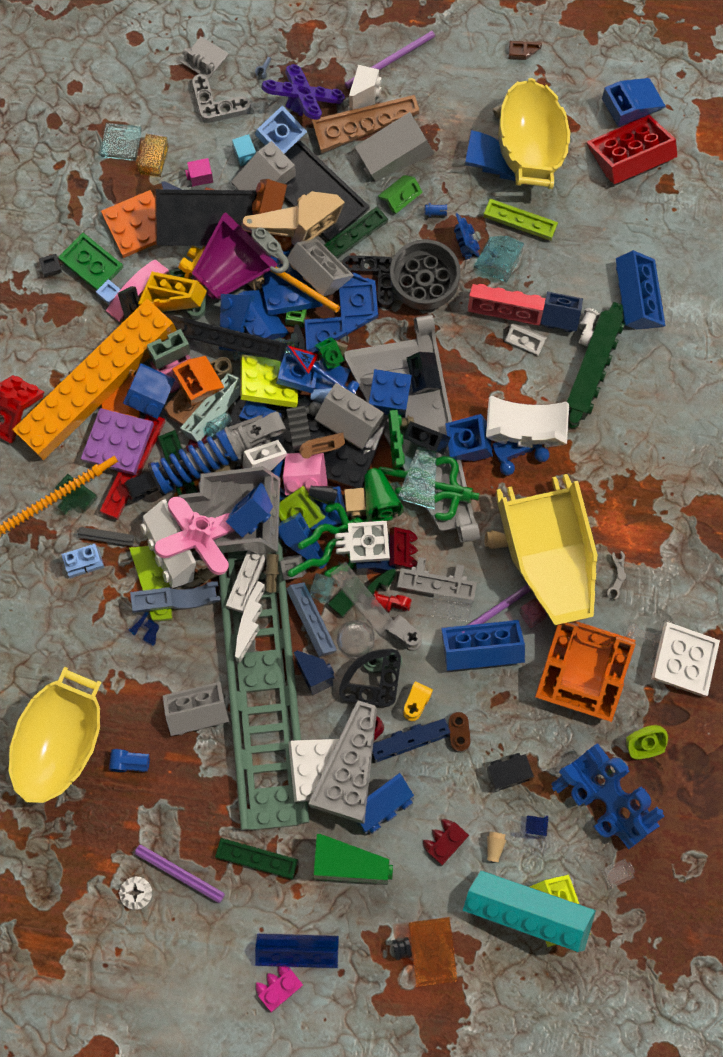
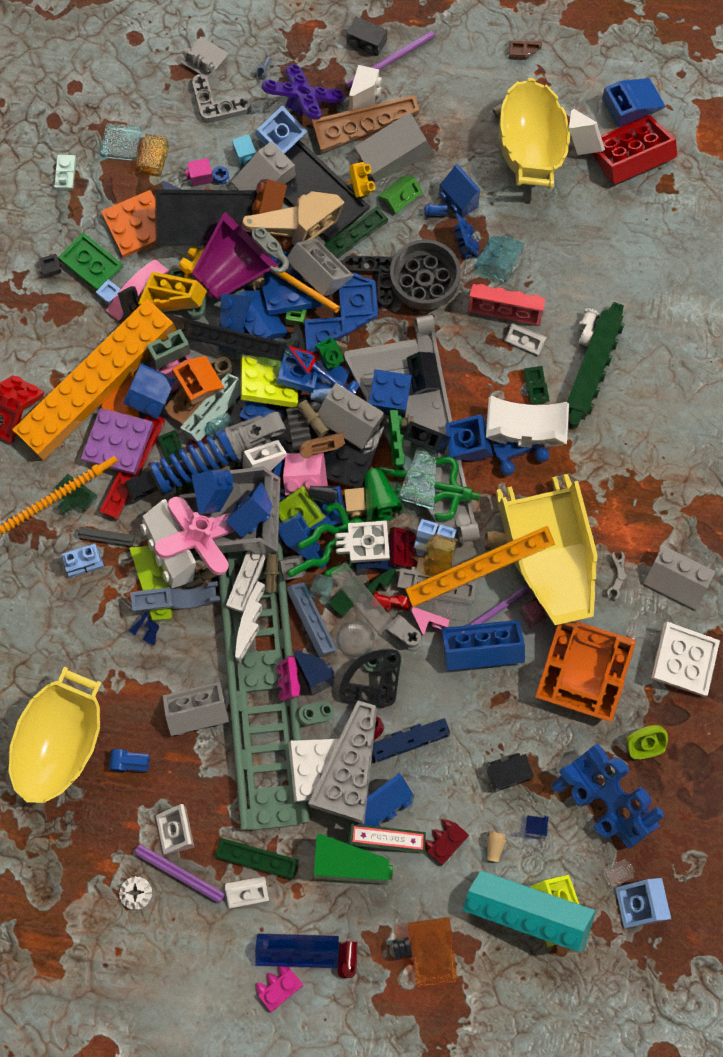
(65, 172): none -> light aqua plate
(174, 830): none -> white slope
(212, 490): none -> blue slope
(220, 169): none -> blue bush
(246, 892): none -> white slope
(288, 680): none -> dark pink plate
(312, 418): none -> dark tan pin
(316, 712): none -> sand green plate
(347, 959): none -> dark red piece
(359, 179): none -> yellow hips
(366, 36): none -> black brick
(386, 838): none -> tile
(417, 699): yellow piece -> none
(423, 617): none -> bright pink slope
(426, 532): none -> light blue hips
(440, 555): none -> clear yellow brick
(459, 192): none -> blue slope
(459, 731): reddish brown plate -> none
(480, 566): none -> light orange plate
(486, 153): blue slope -> none
(520, 219): lime plate -> none
(536, 385): none -> dark green slope
(562, 311): dark blue slope -> none
(585, 134): none -> white slope
(640, 291): blue slope -> none
(643, 903): none -> light blue slope
(679, 577): none -> light grey slope

